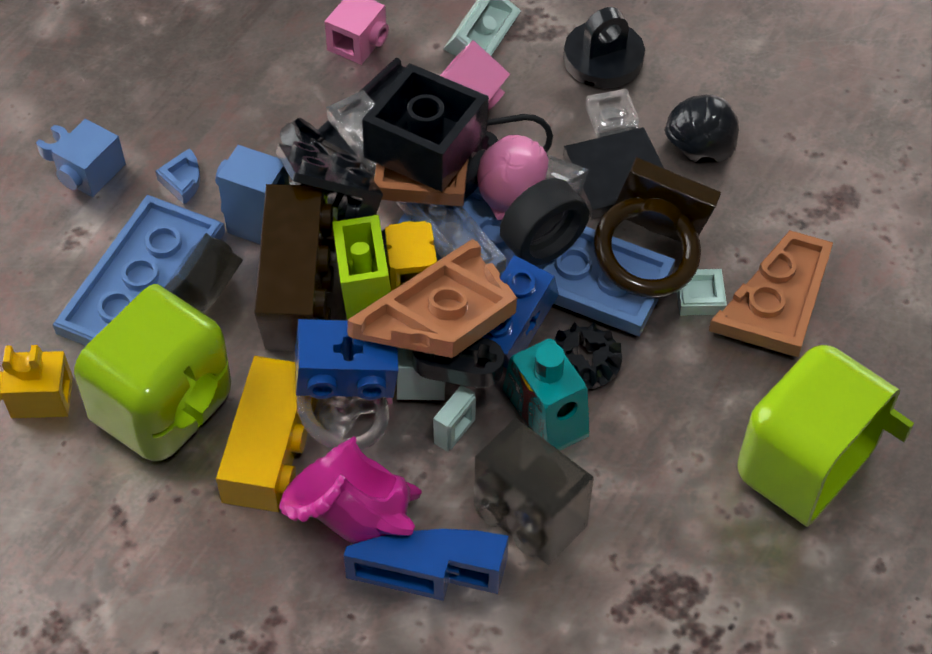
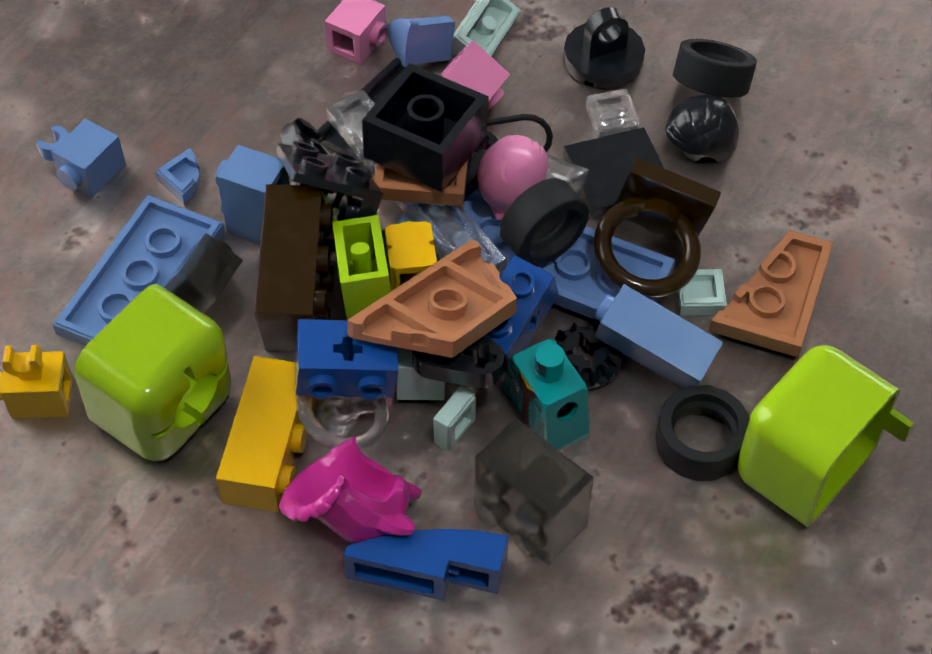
(422, 39): none -> medium blue tile
(656, 337): none -> medium blue brick
(701, 401): none -> black tyre
(714, 68): none -> black tyre

